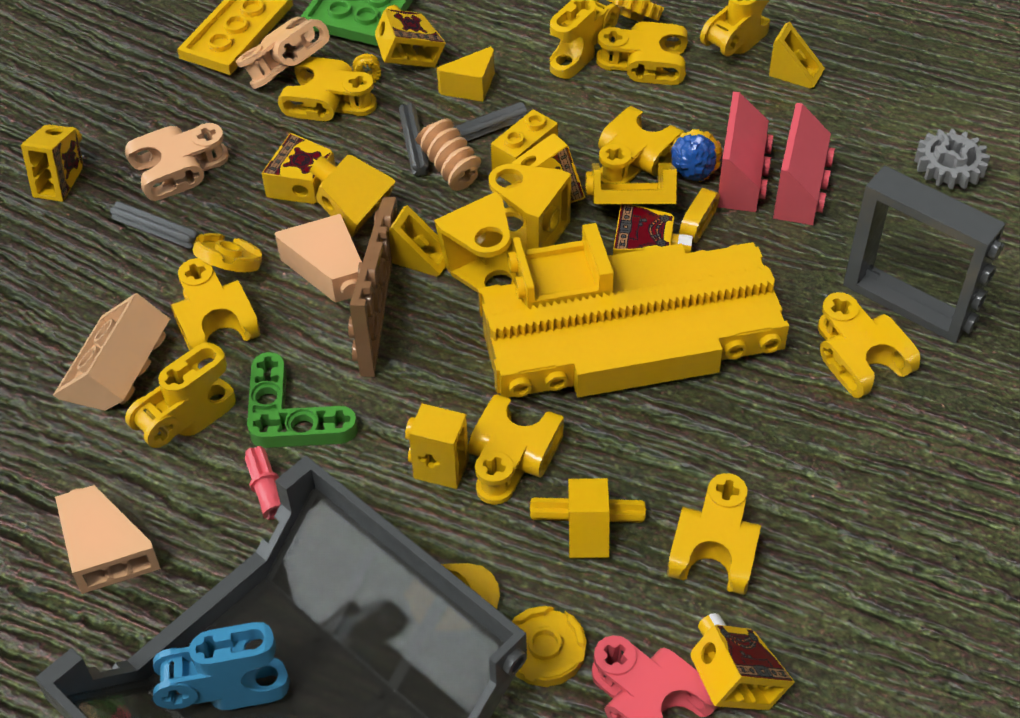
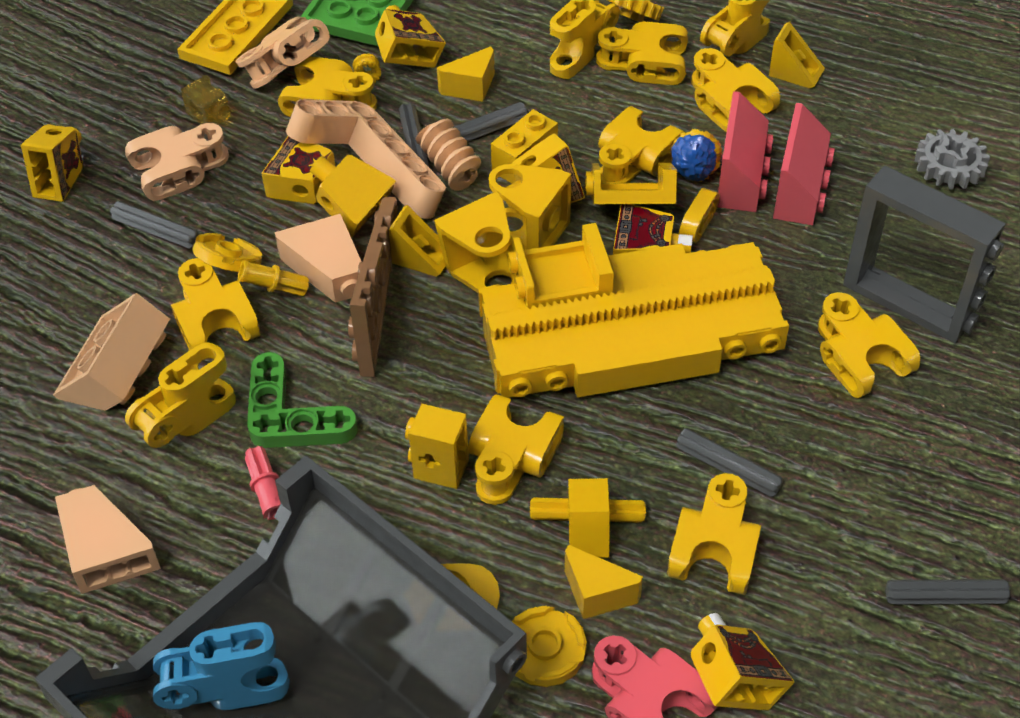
(205, 102): none -> clear yellow brick
(273, 278): none -> yellow axle
(374, 143): none -> light nougat beam
(599, 583): none -> yellow slope
(717, 80): none -> yellow piece
(729, 462): none -> dark grey axle
(948, 591): none -> dark grey axle

